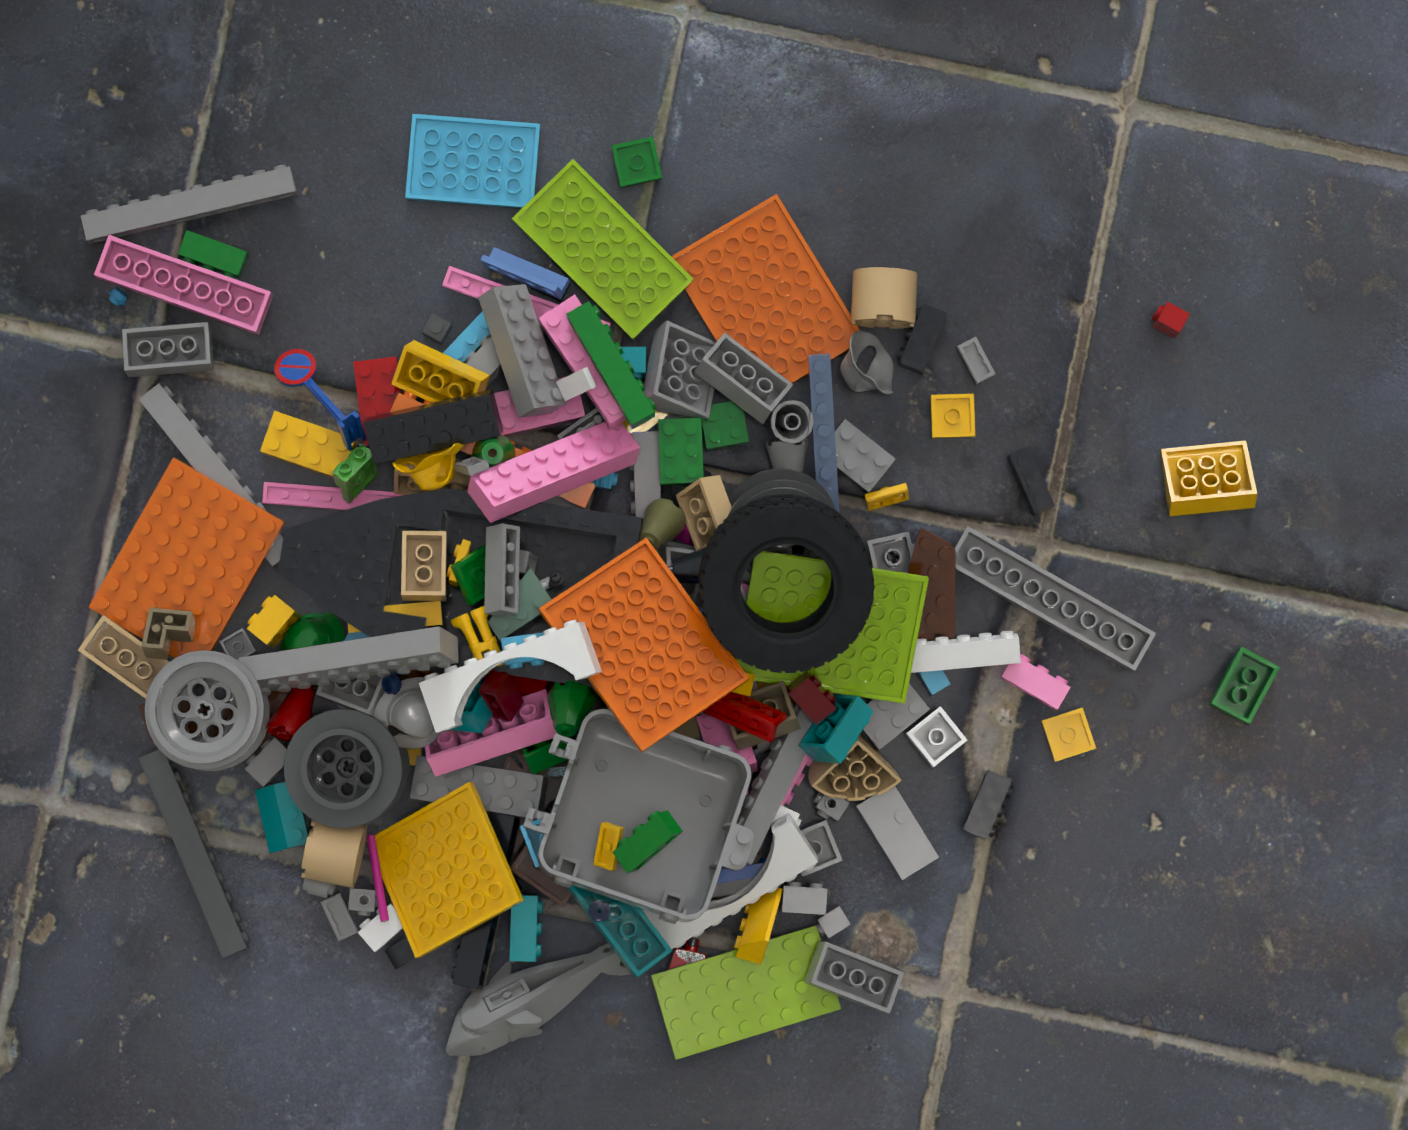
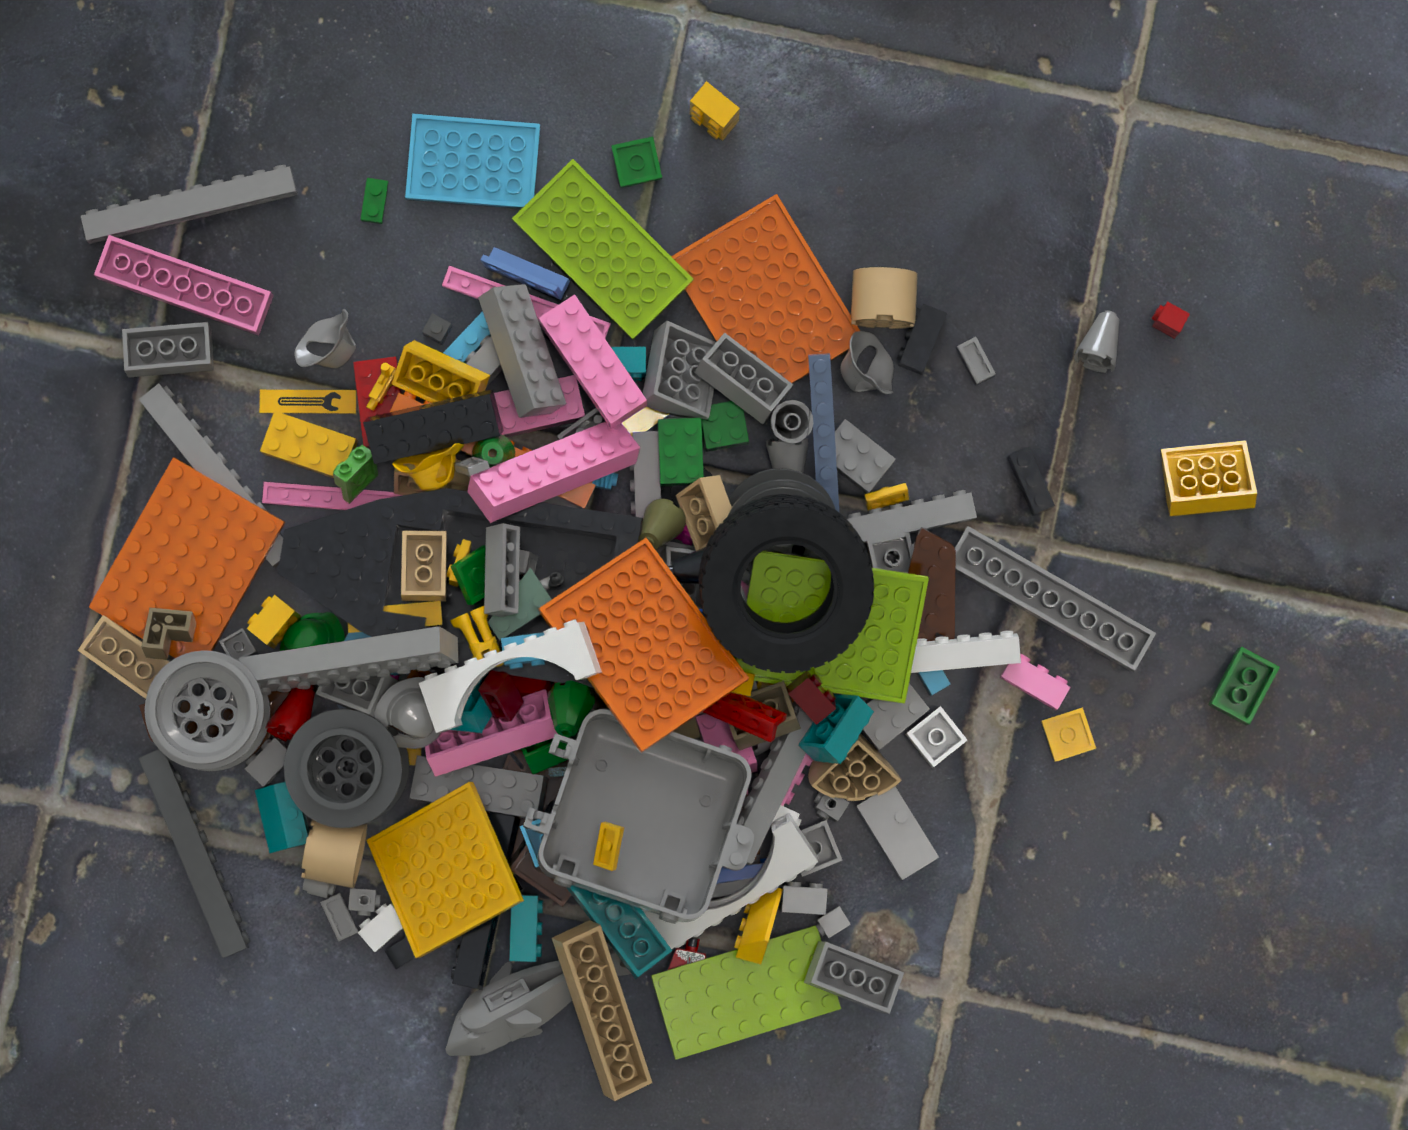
(118, 296): dark azure plate -> none
(213, 255): green brick -> none
(297, 369): piece -> none
(307, 401): none -> yellow sticker
(331, 331): none -> light grey piece
(374, 200): none -> green plate
(377, 877): dark pink bar -> none
(381, 386): none -> yellow piece
(391, 684): dark blue plate -> none
(576, 384): white tile -> none
(602, 1010): none -> tan brick
(604, 907): dark blue plate -> none
(611, 365): green brick -> none
(647, 841): green brick -> none
(714, 111): none -> yellow brick
(911, 518): none -> light grey brick
(952, 415): yellow plate -> none
(987, 805): black brick -> none
(1100, 343): none -> light grey cone

